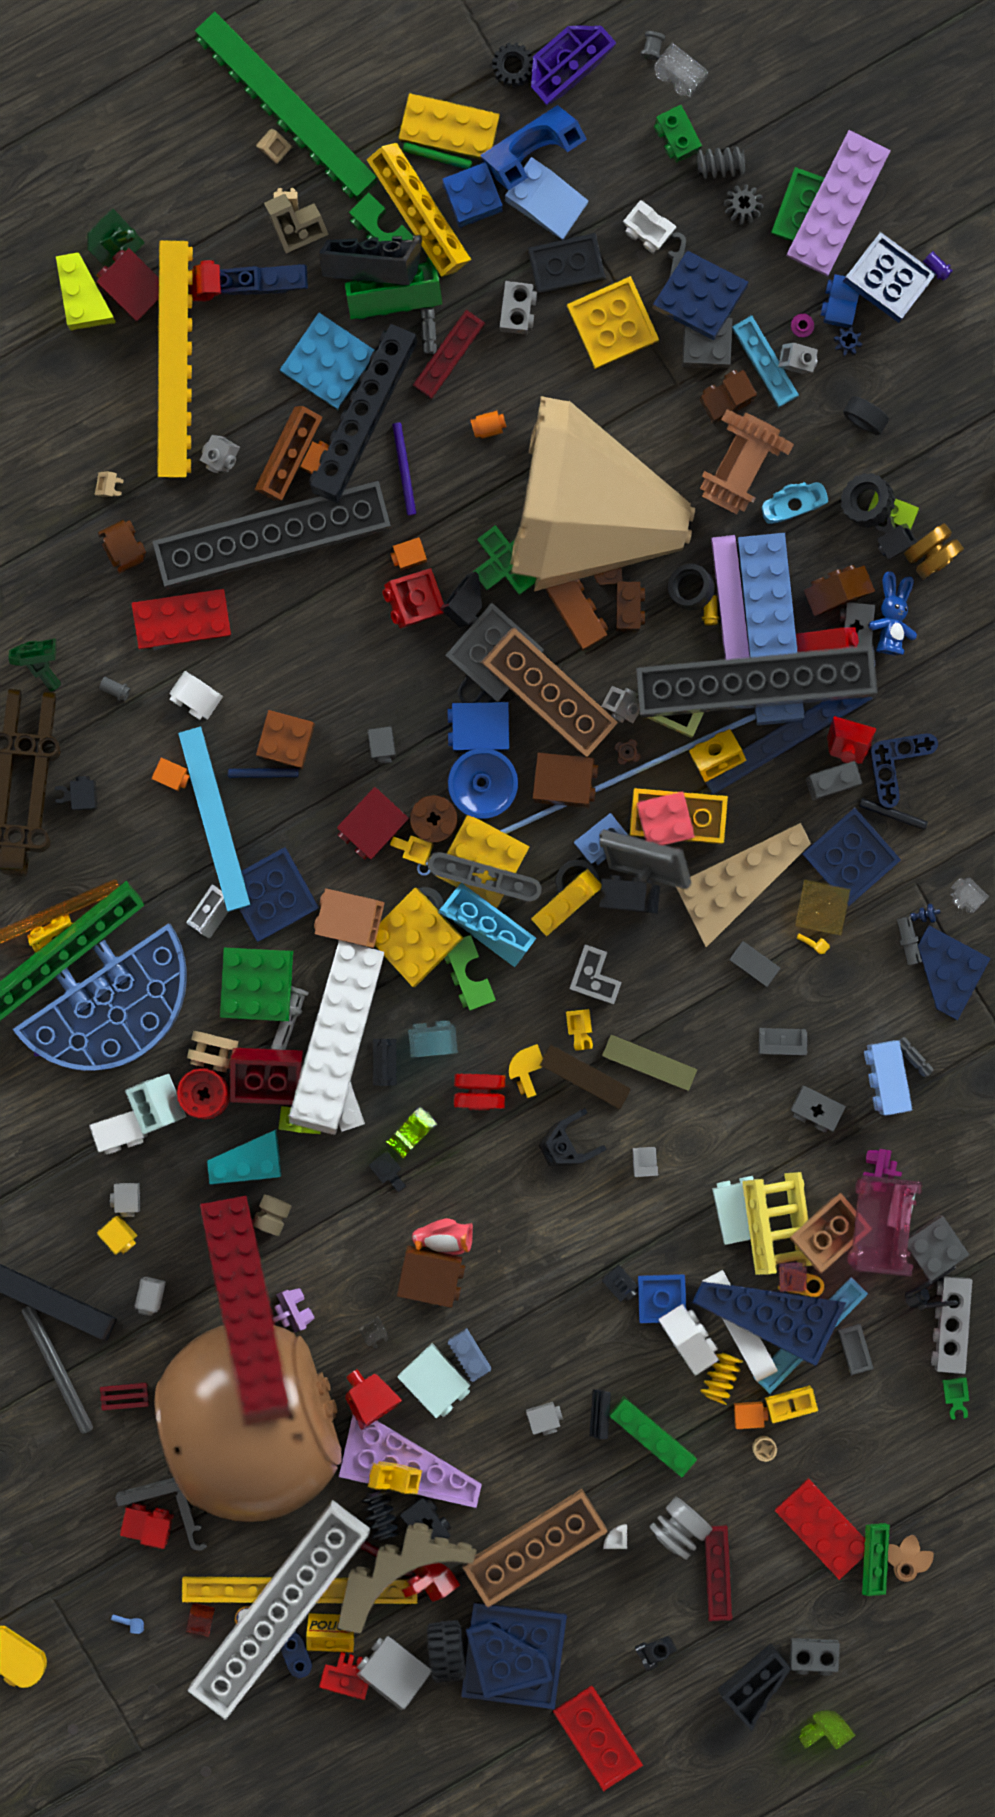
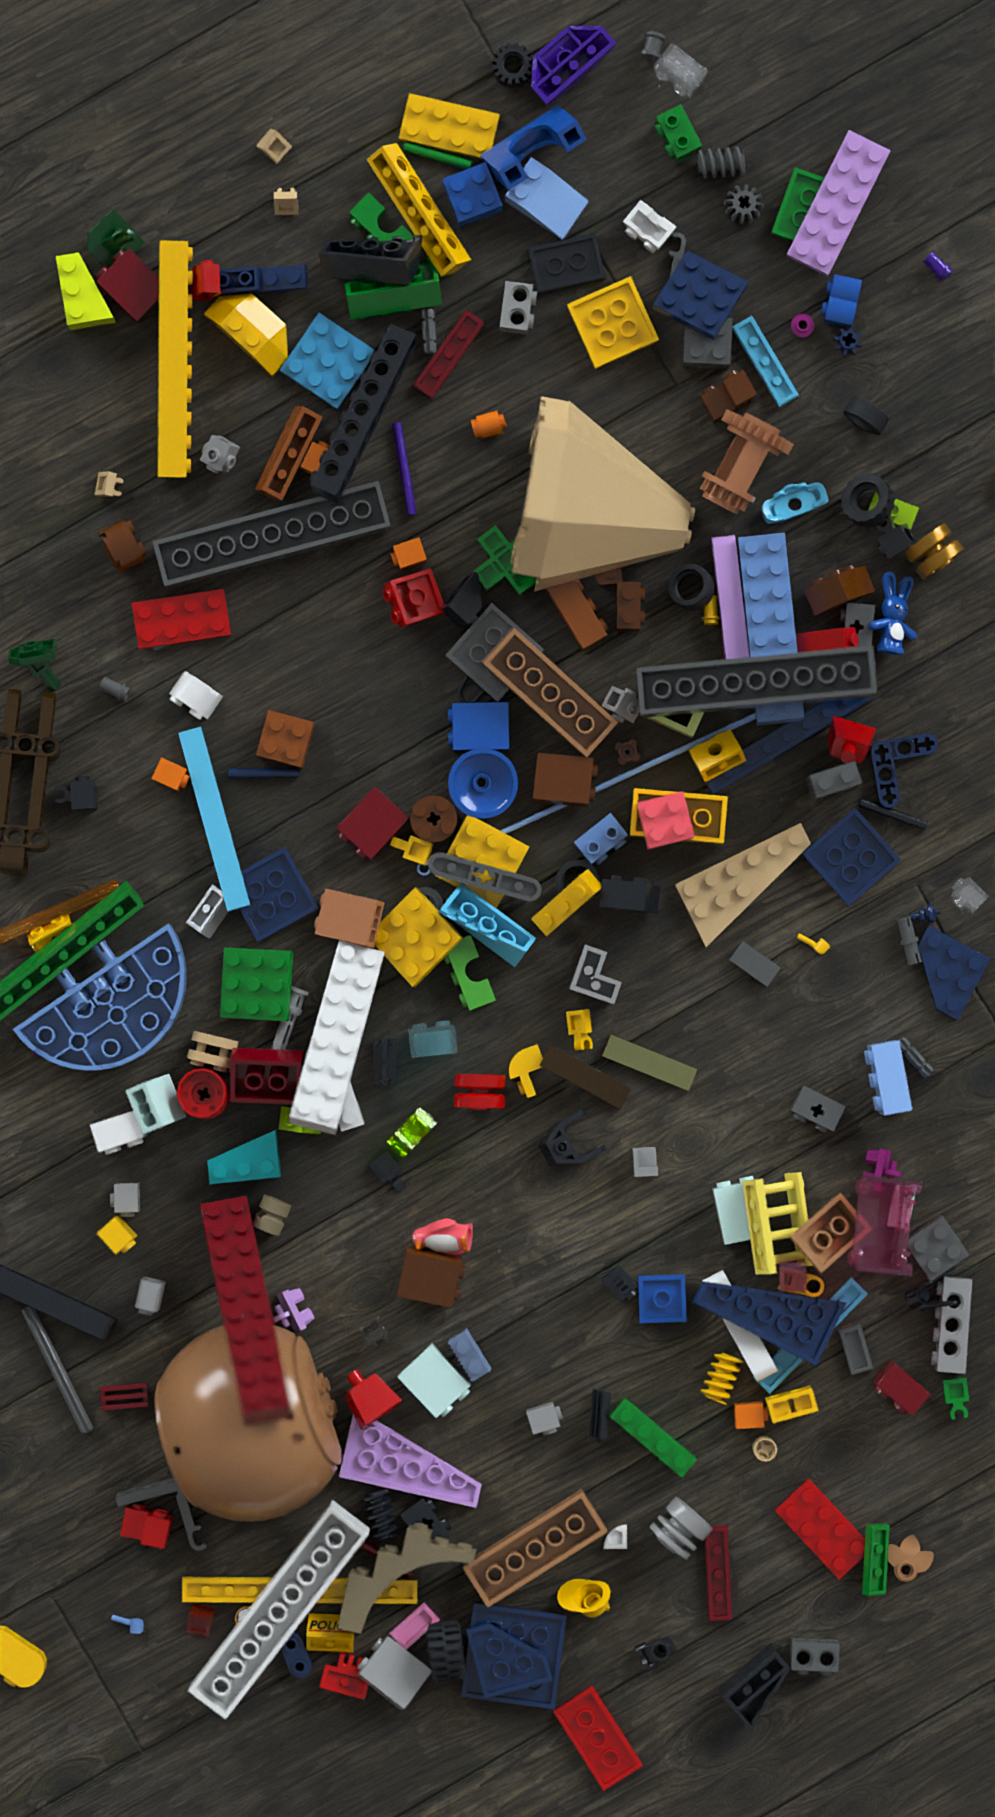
(252, 329): none -> yellow wedge
(286, 106): green brick -> none
(297, 227): dark tan brick -> none
(382, 744): dark grey brick -> none
(394, 1477): yellow brick -> none
(414, 1626): none -> bright pink tile
(434, 1578): red brick -> none
(585, 1596): none -> yellow piece
(645, 859): dark grey container -> none
(690, 1338): white brick -> none
(782, 1041): dark grey hinge -> none
(798, 358): light grey brick -> none
(822, 907): clear yellow tile -> none
(828, 1724): clear neon green brick -> none
(889, 277): plate -> none
(898, 1385): none -> dark red brick

